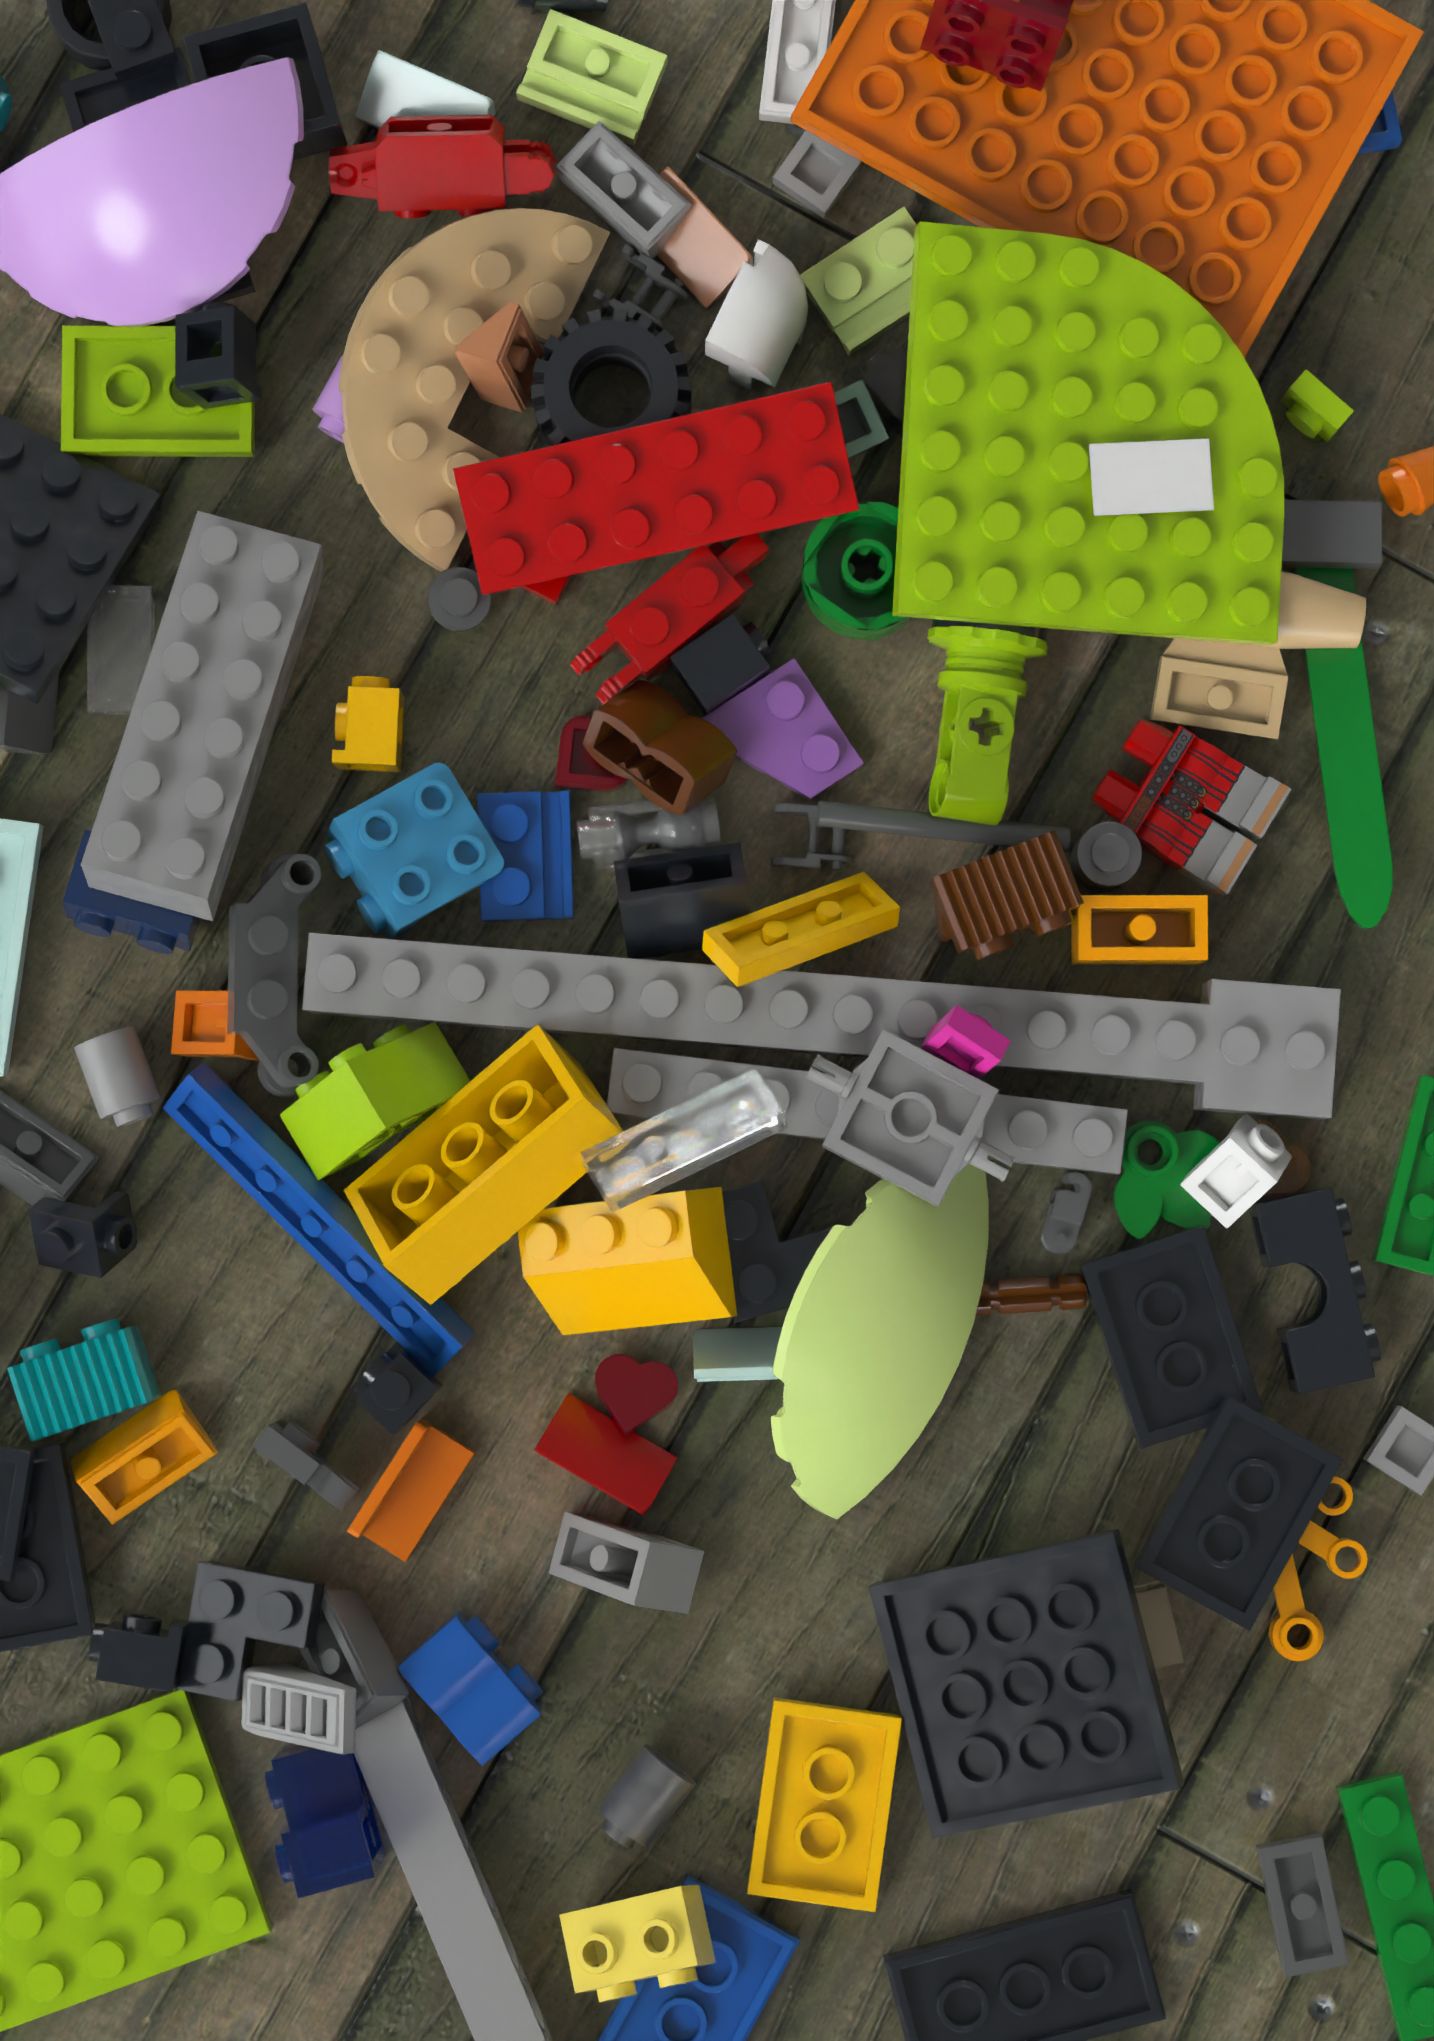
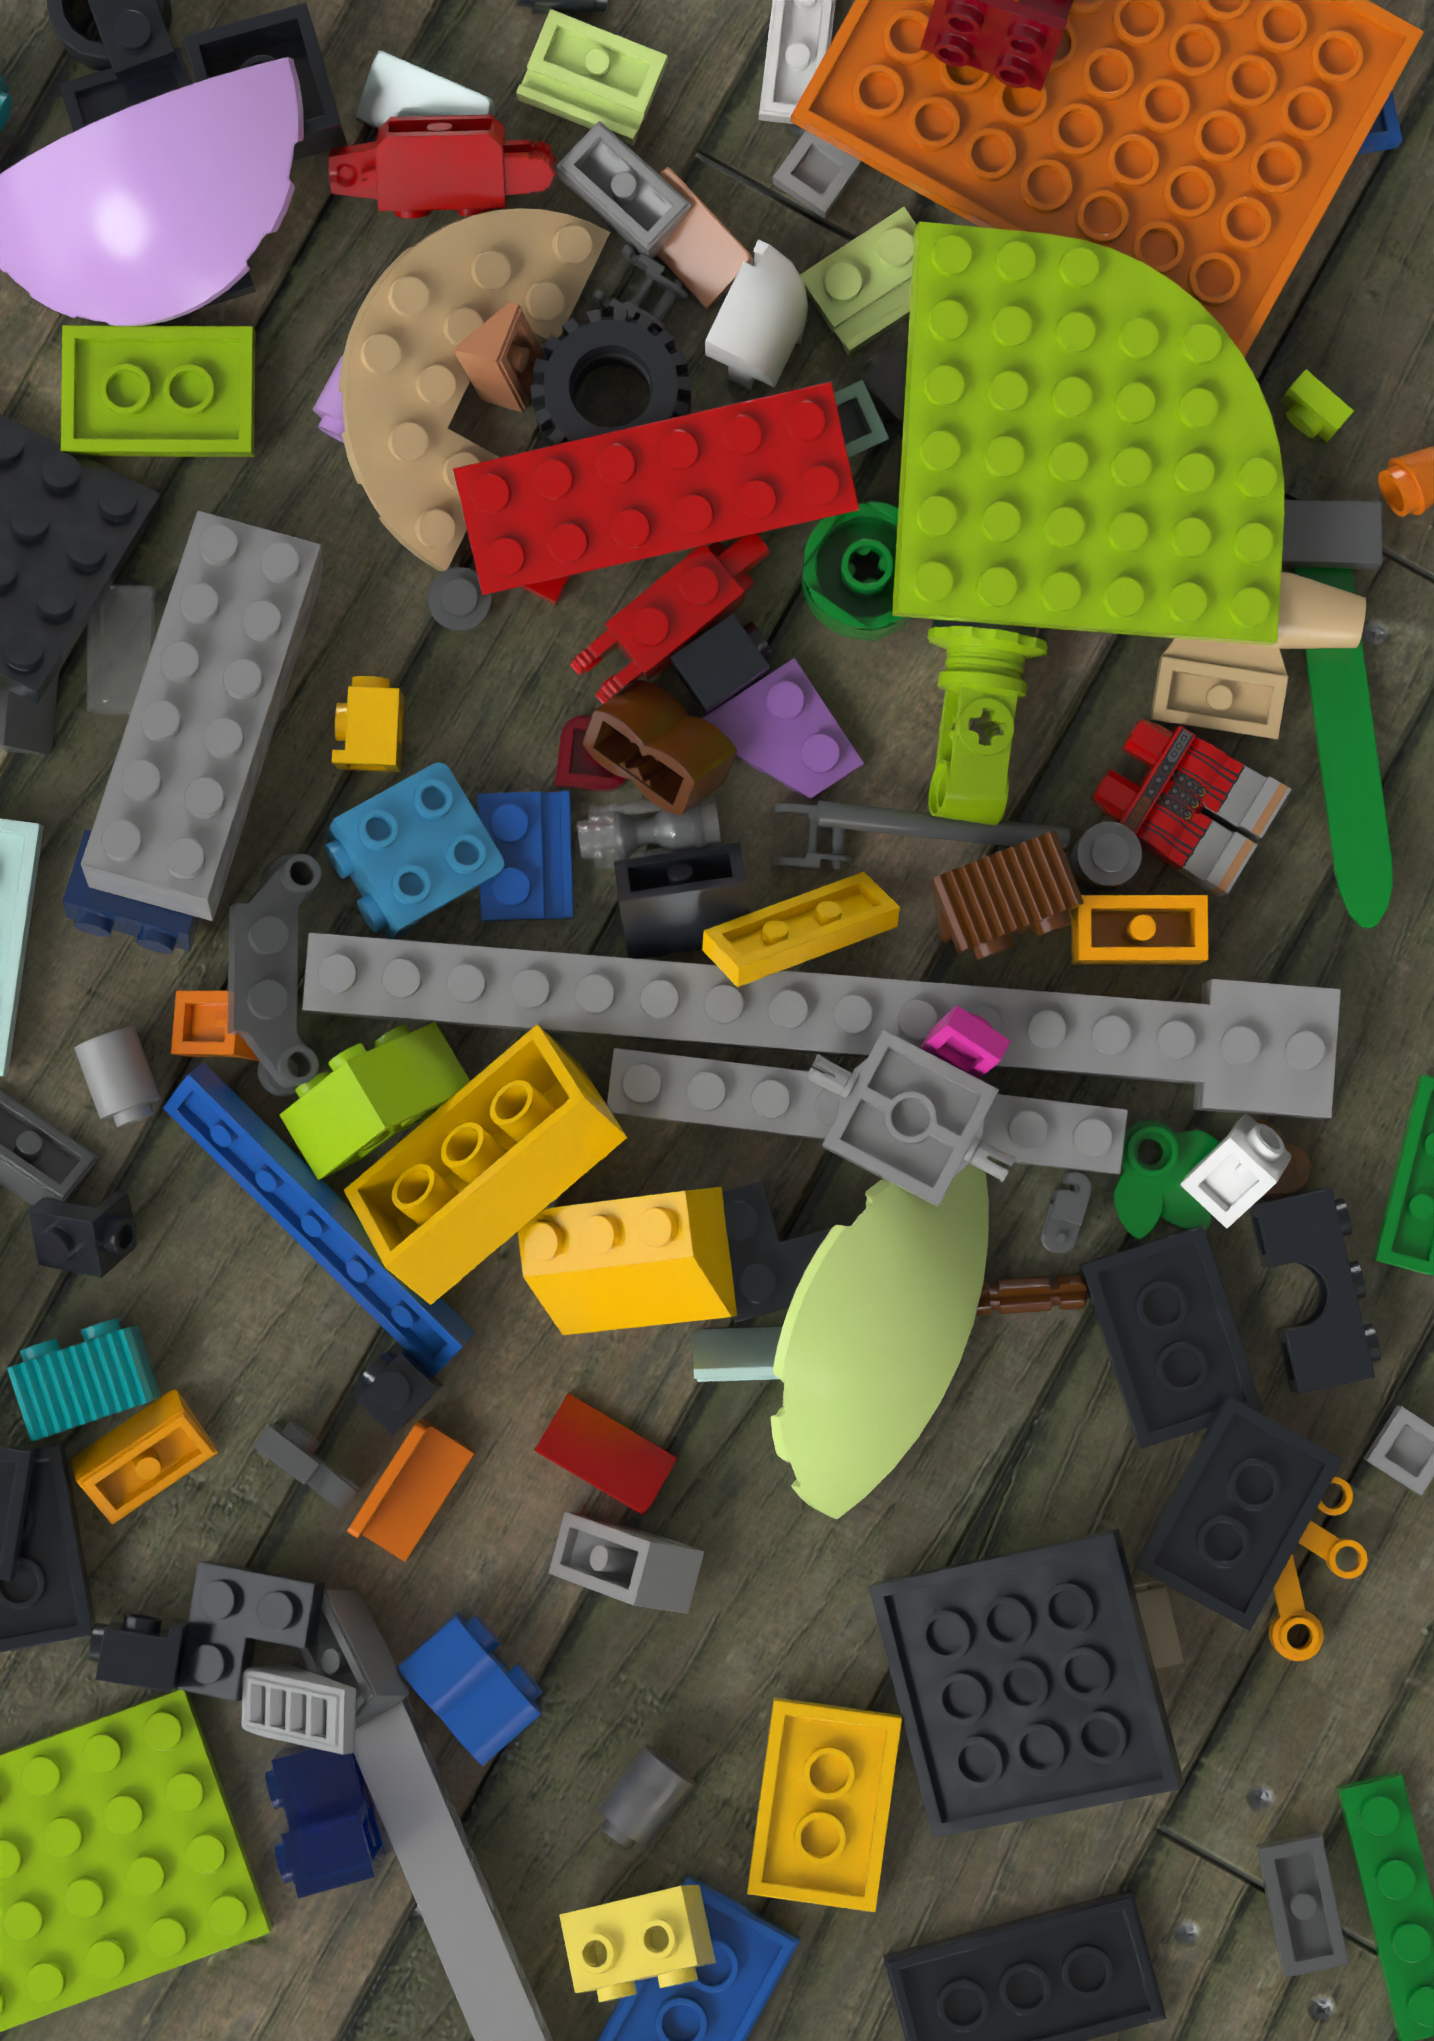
(216, 356): black brick -> none
(634, 1391): dark red tile -> none
(684, 1140): clear plate -> none
(1151, 477): white sticker -> none

